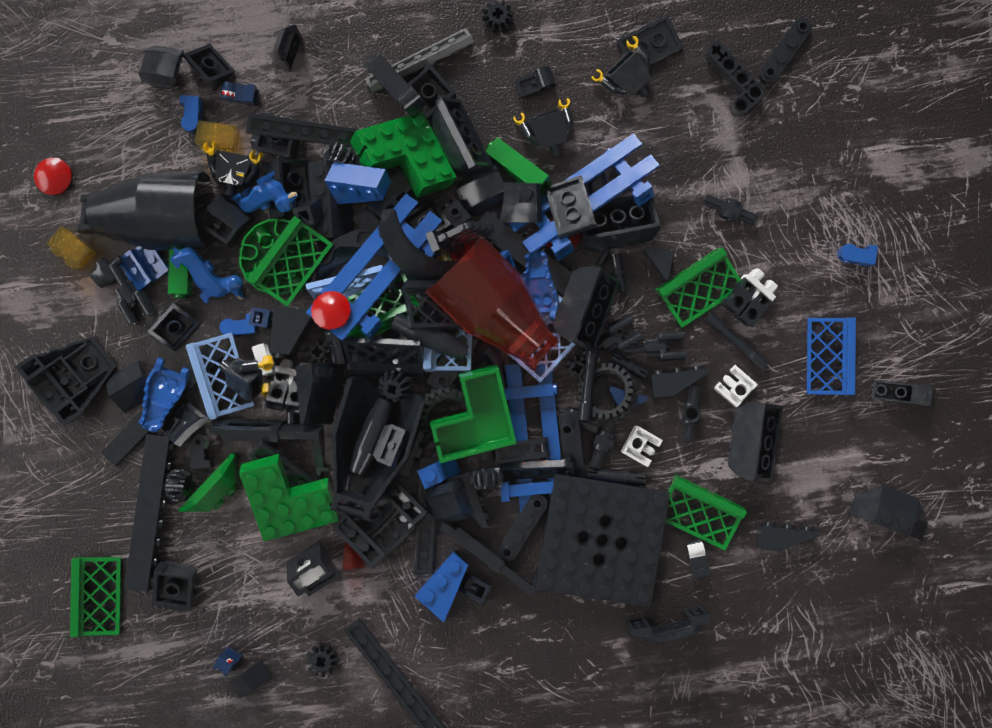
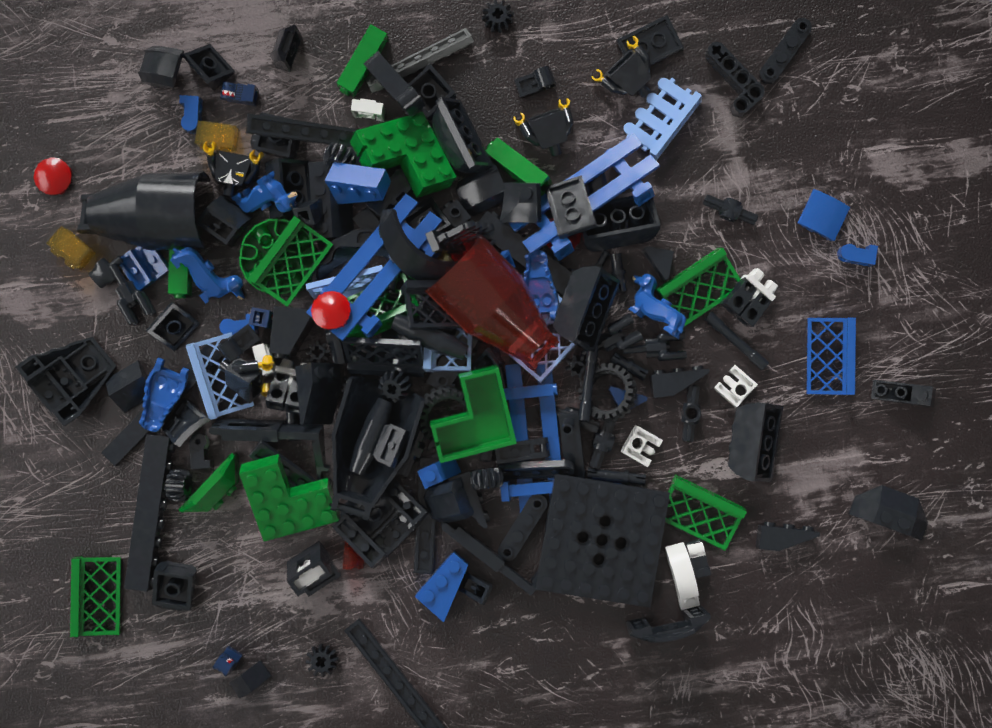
(238, 343): none -> black plate
(355, 72): none -> green brick
(368, 109): none -> white brick
(655, 309): none -> blue animal
(671, 112): none -> light blue fence
(683, 575): none -> white arch
(823, 215): none -> blue slope

